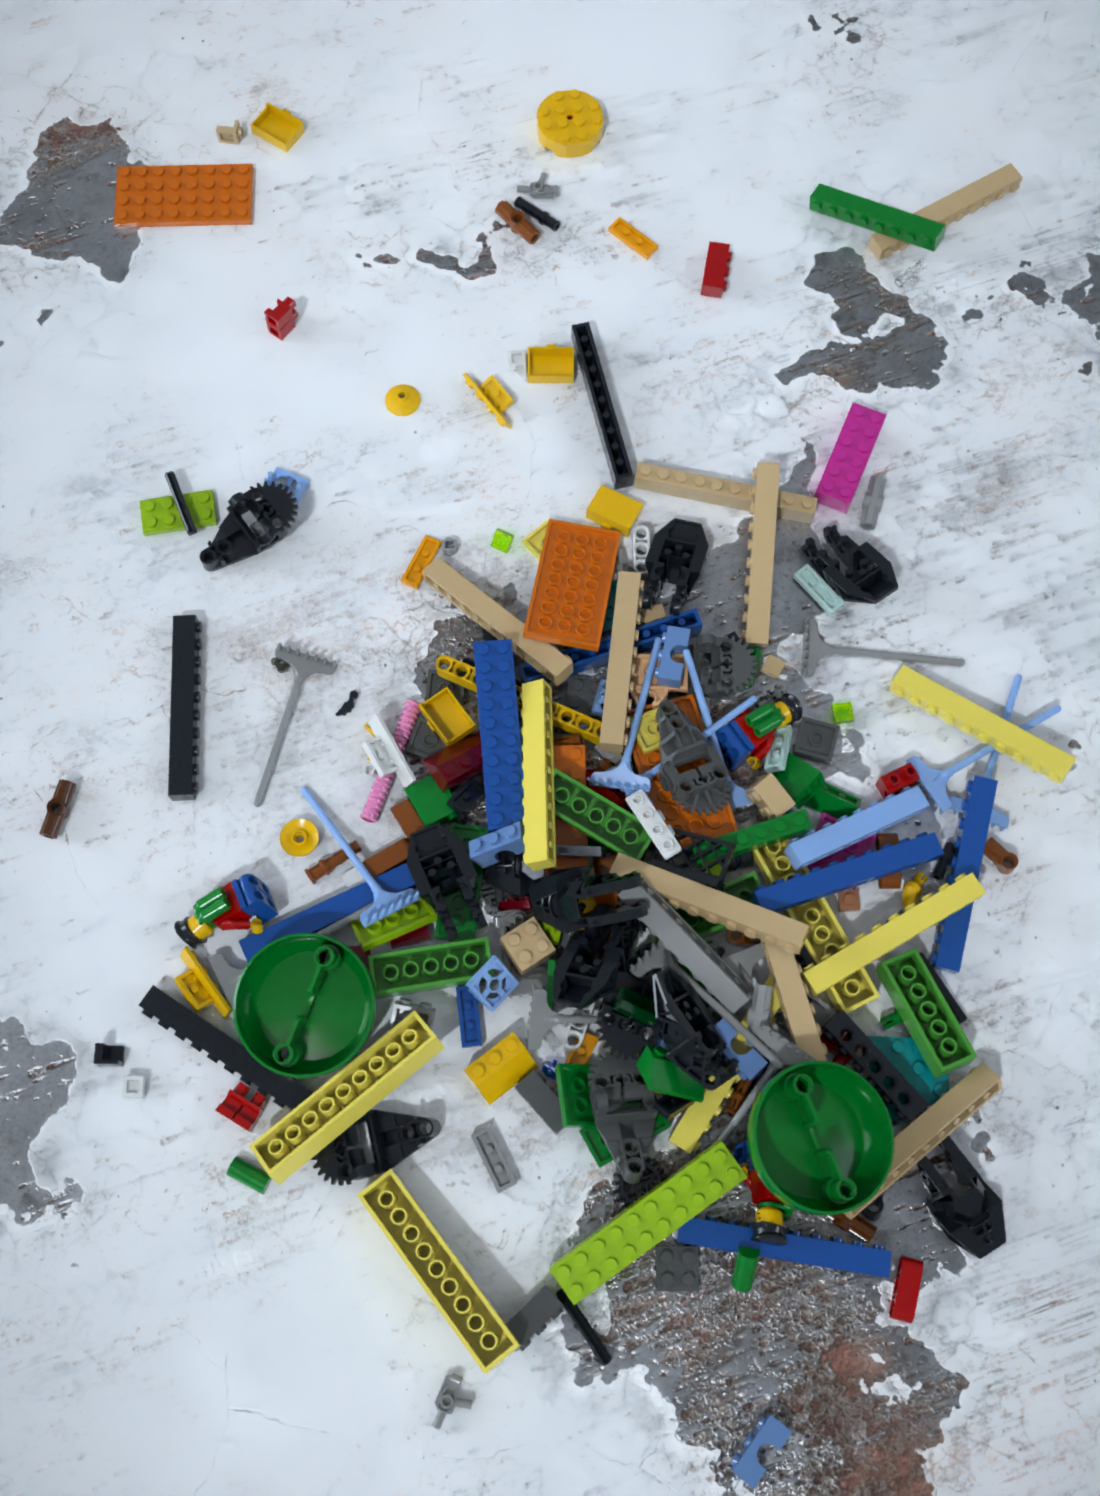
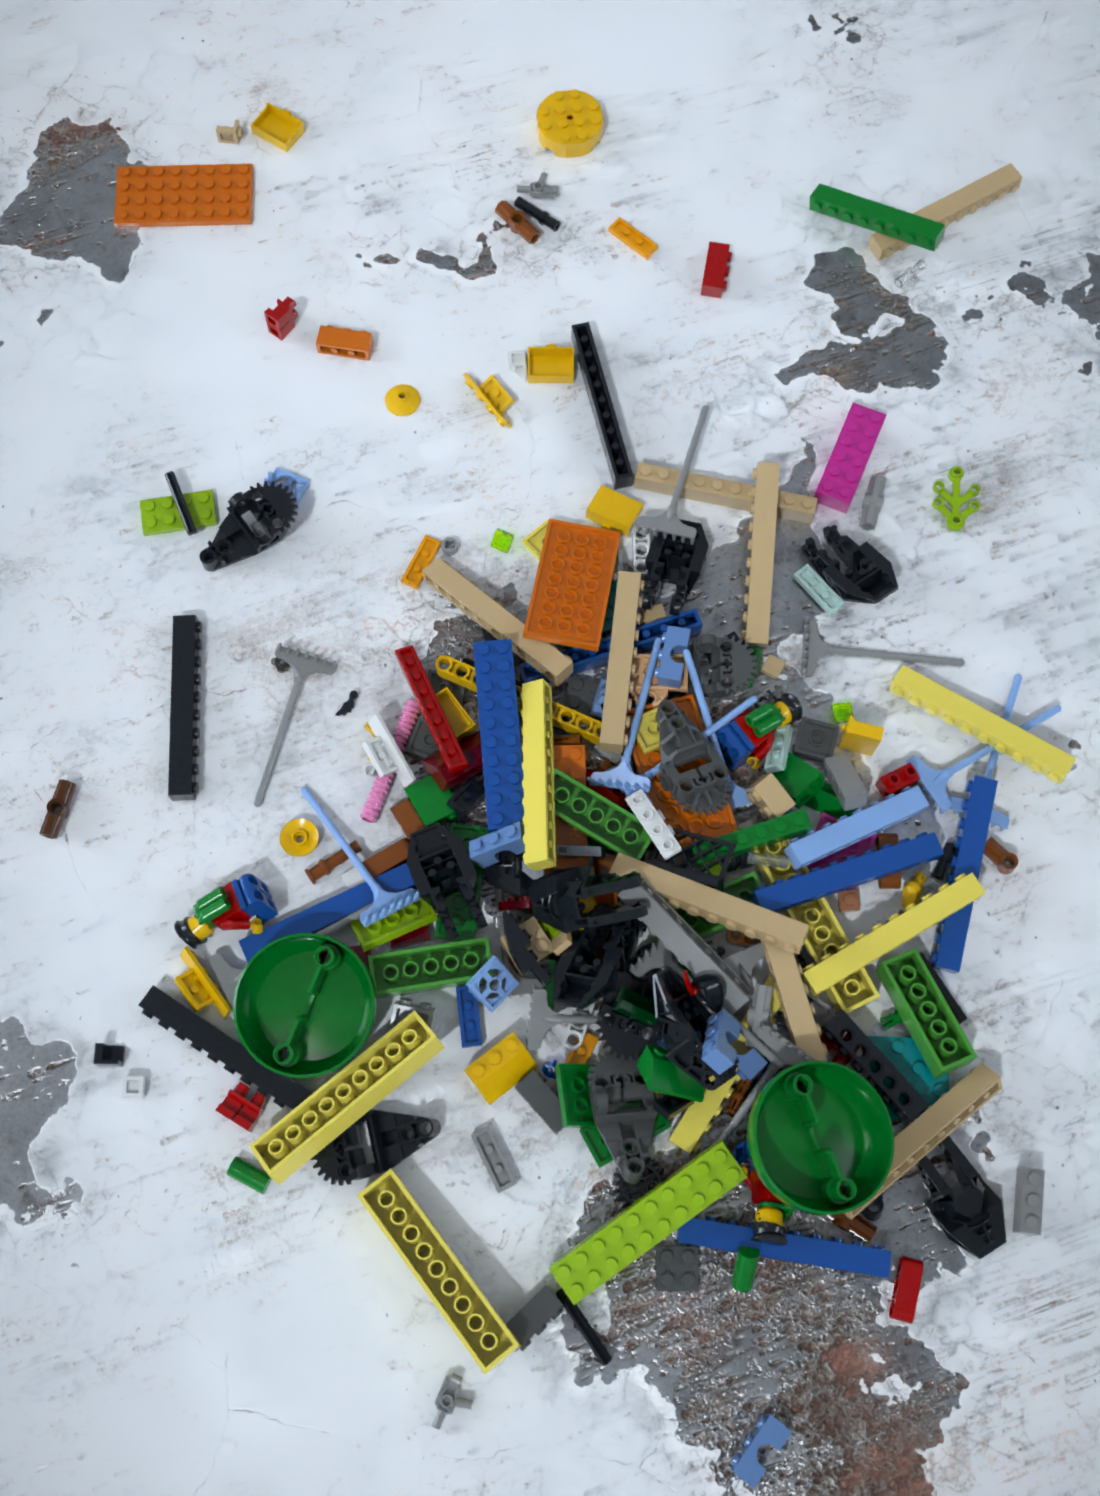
(344, 342): none -> orange brick
(431, 709): none -> red tile
(517, 943): none -> black slope
(561, 942): none -> tan tile
(668, 521): none -> light grey piece
(708, 989): none -> black piece
(720, 1033): none -> medium blue arch
(767, 860): none -> clear pin
(846, 782): none -> light grey brick
(860, 737): none -> yellow container
(955, 500): none -> lime plant
(1028, 1201): none -> light grey brick

